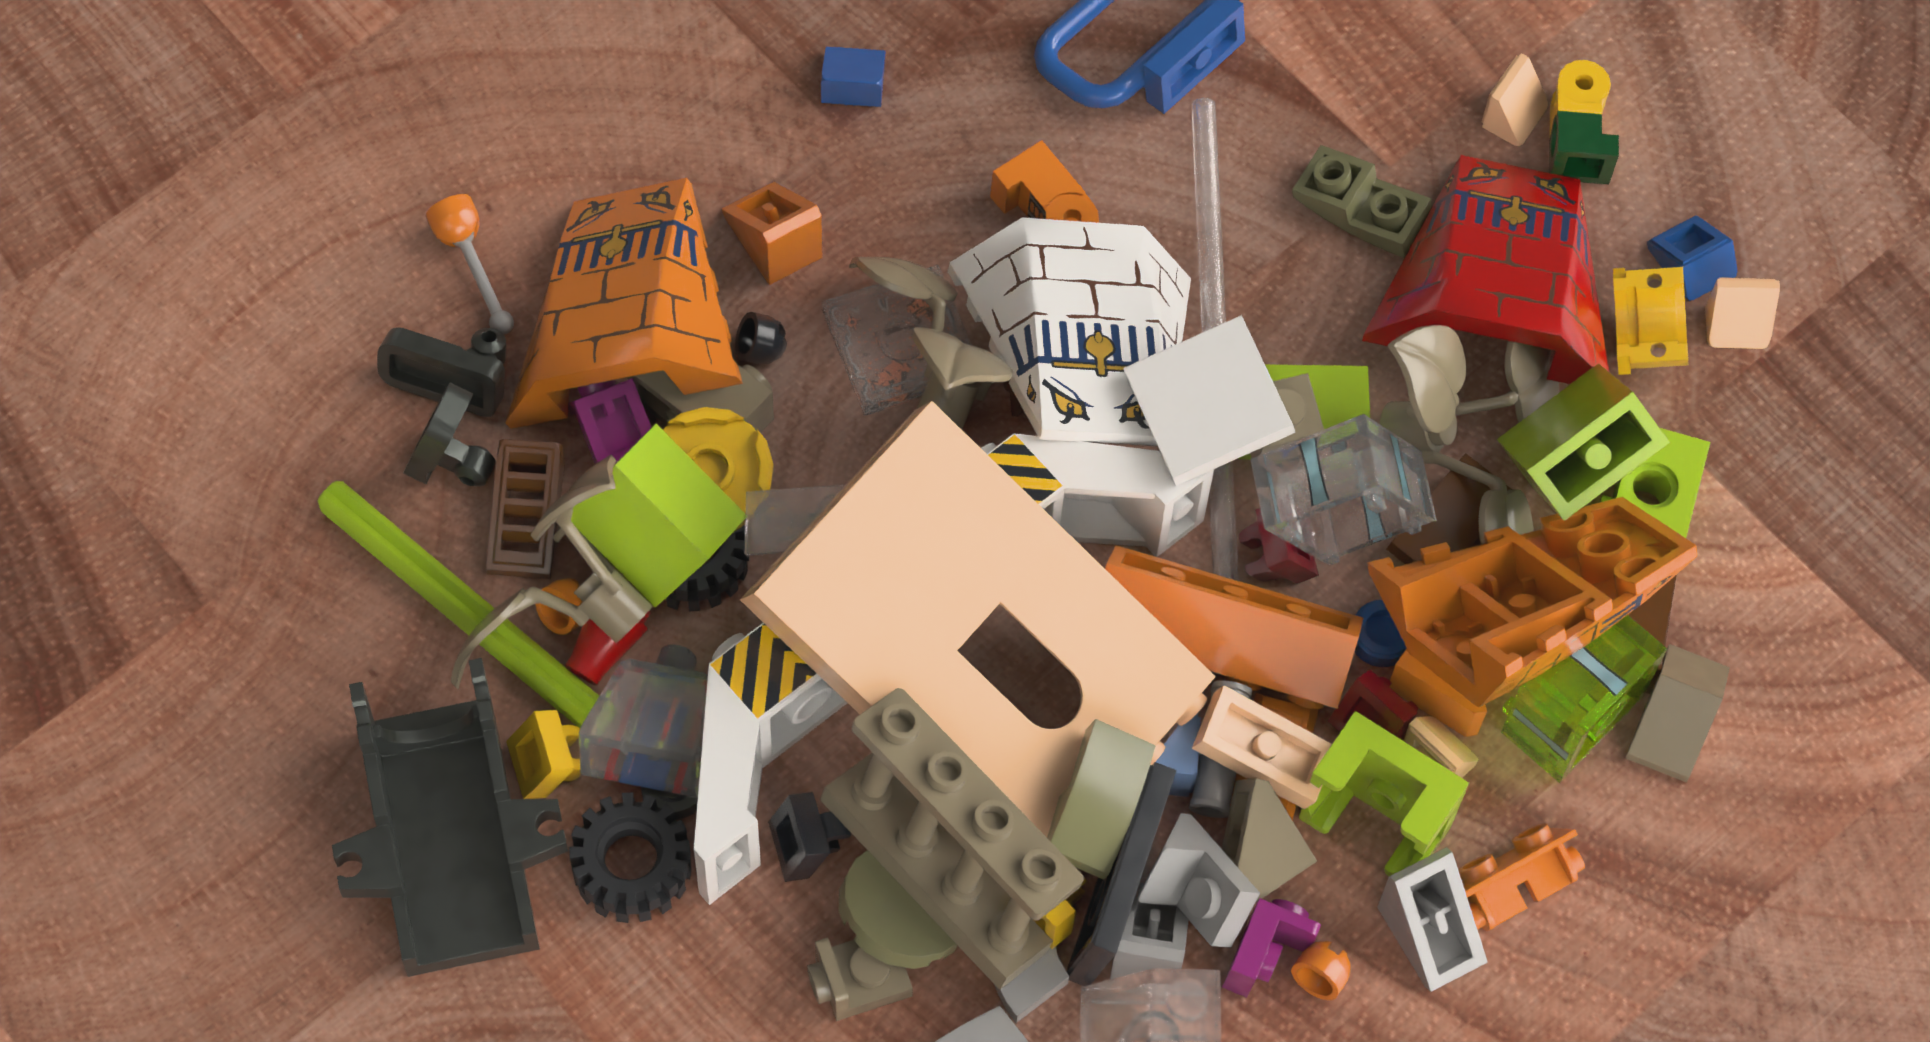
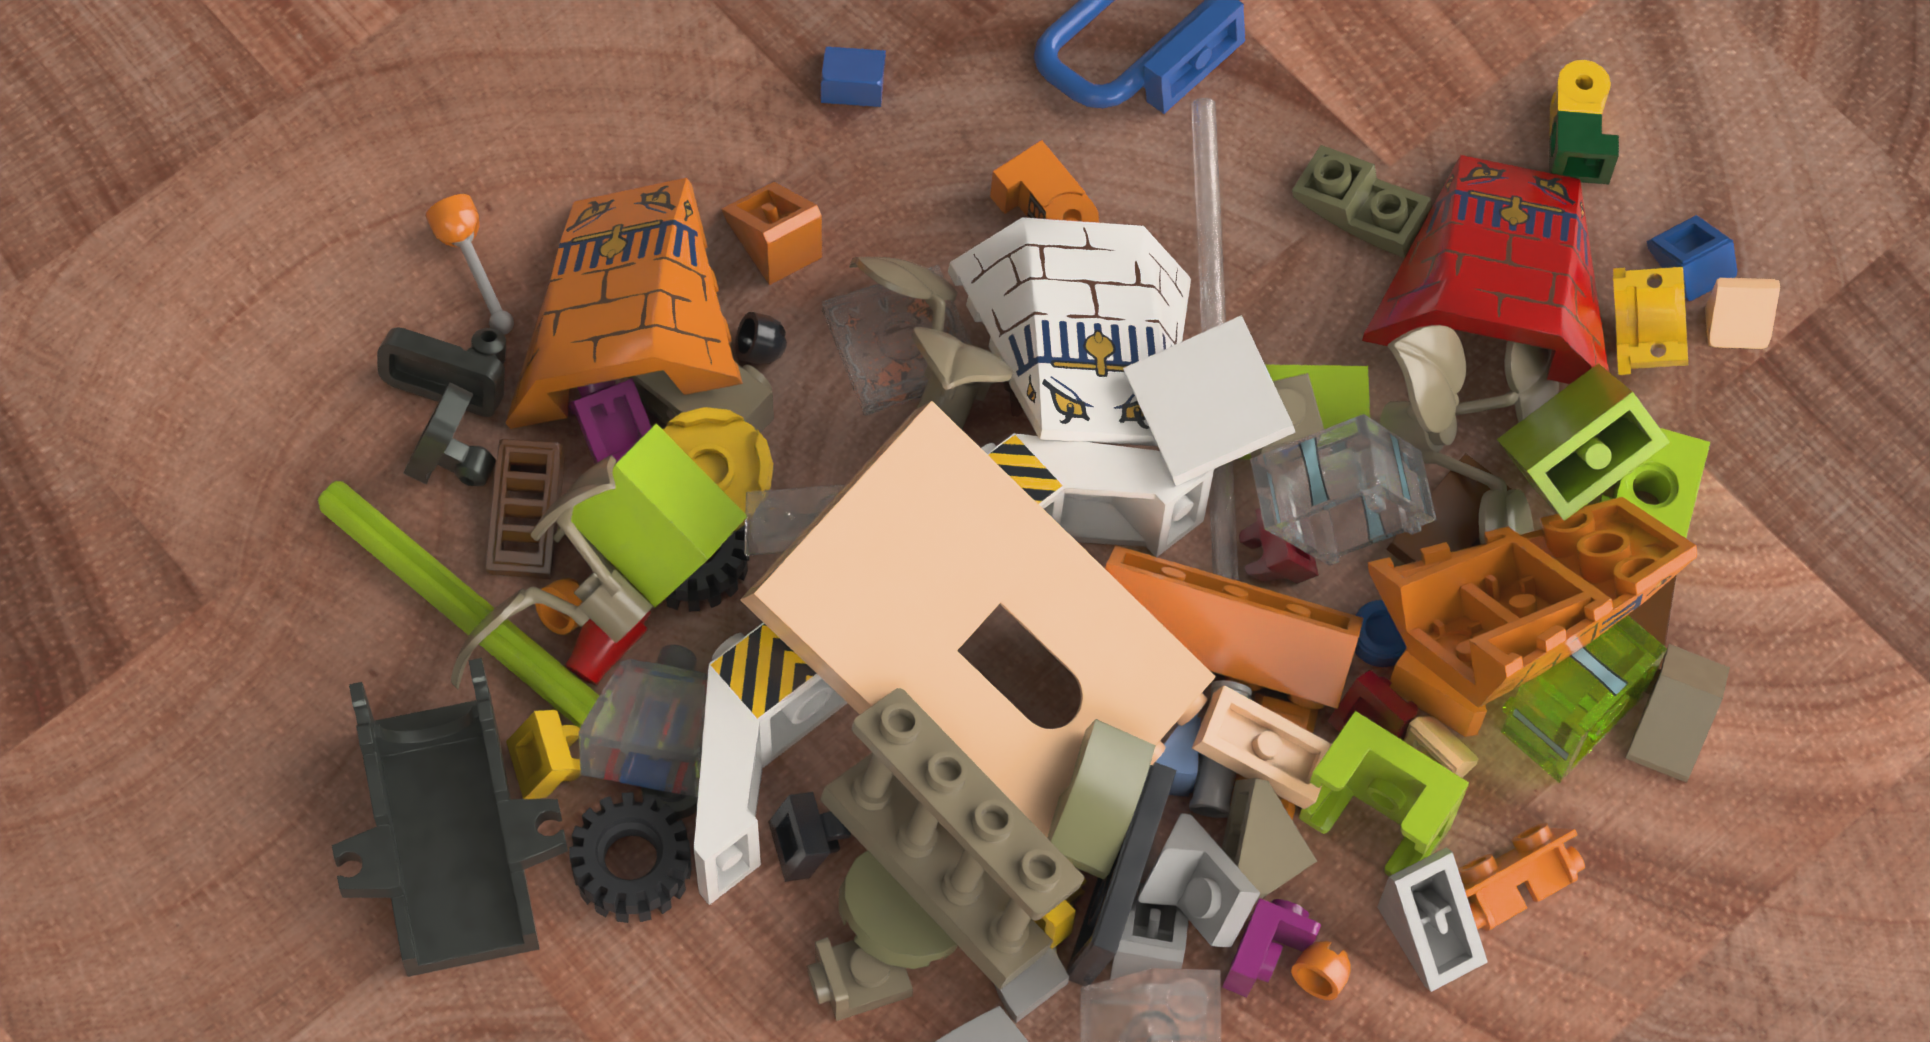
(1515, 103): light nougat slope -> none

